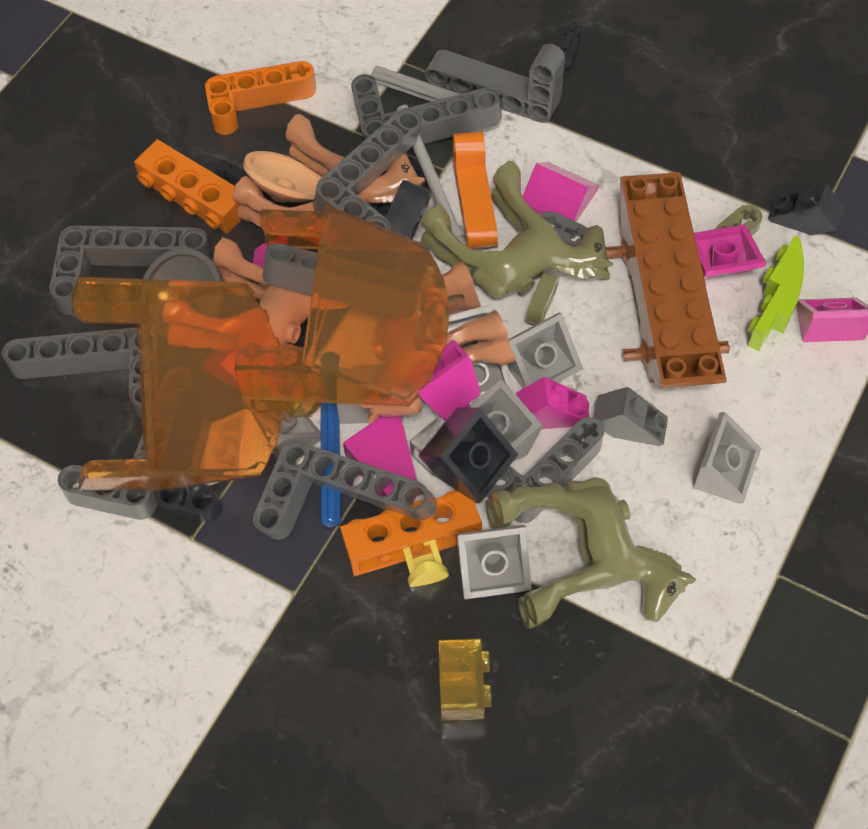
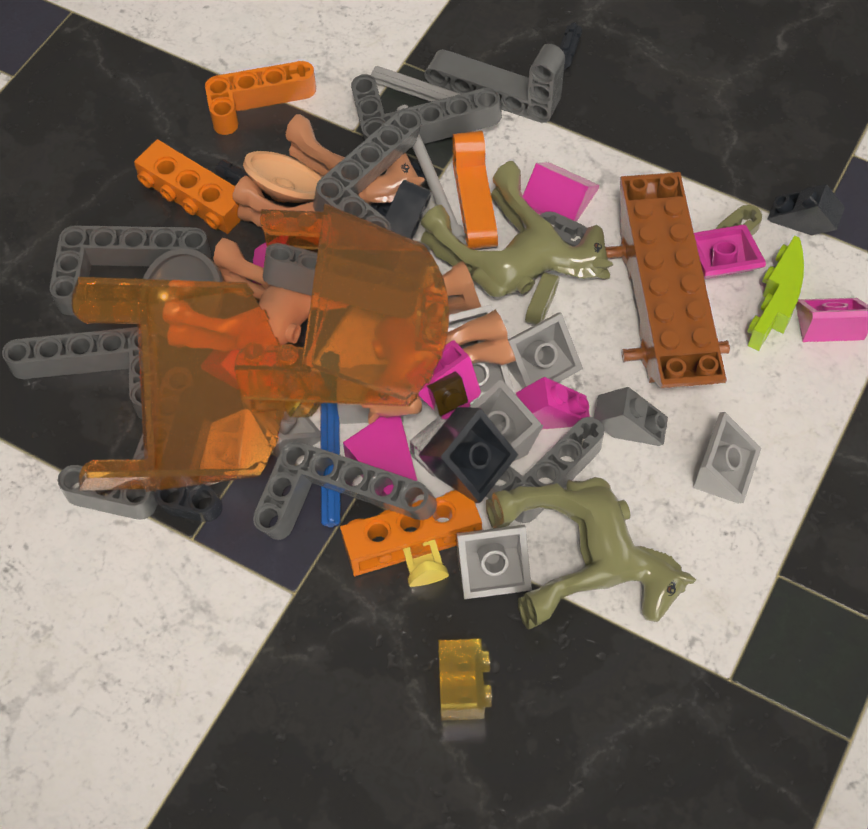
(447, 393): none -> dark brown plate

